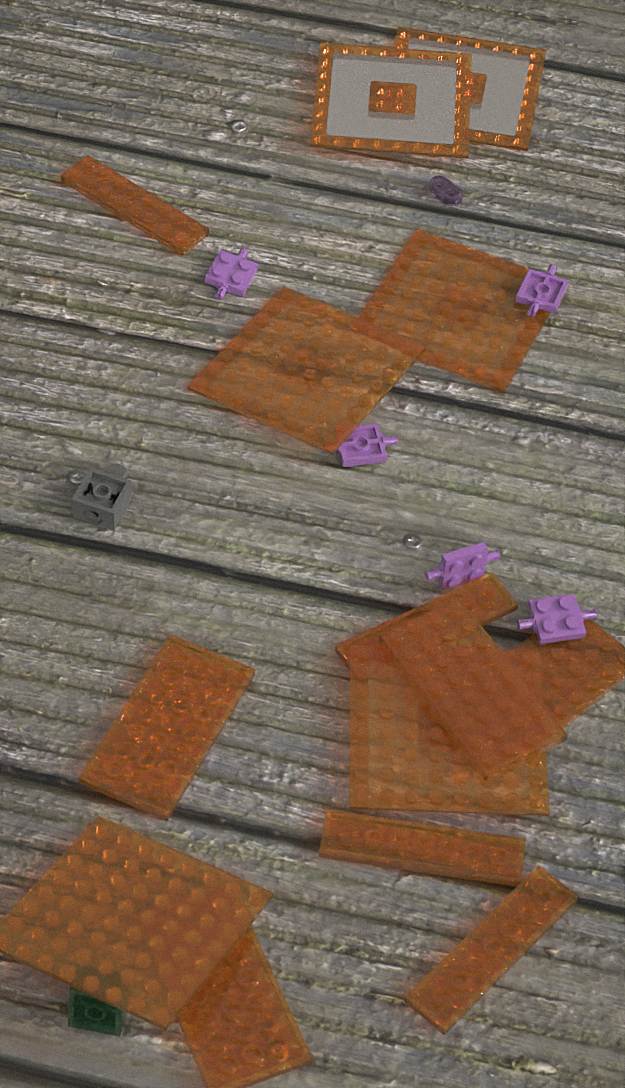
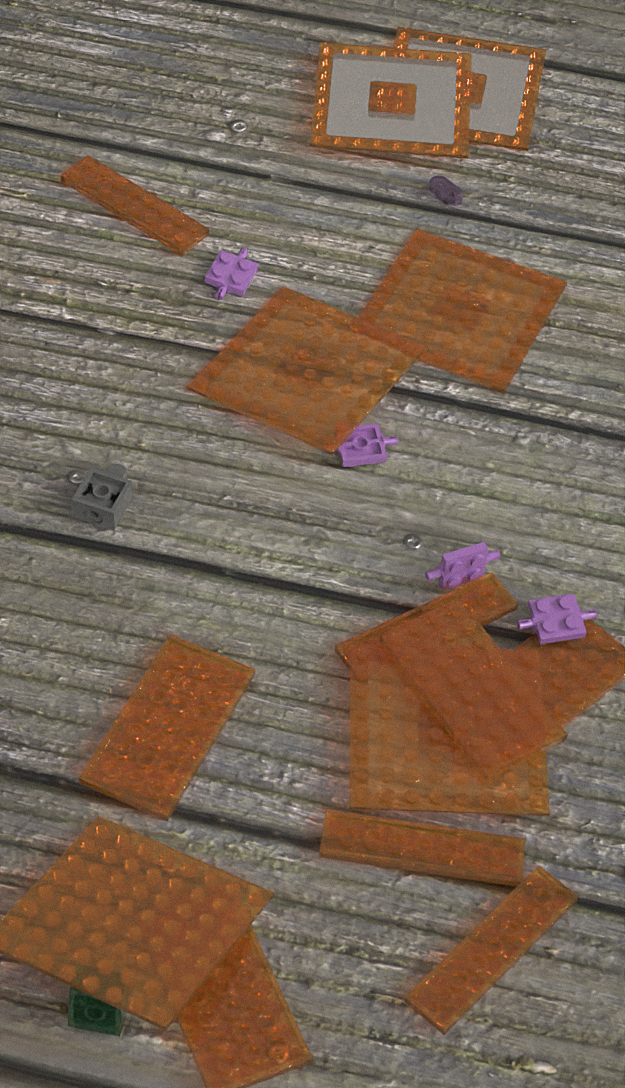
(542, 290): medium lavender plate -> none

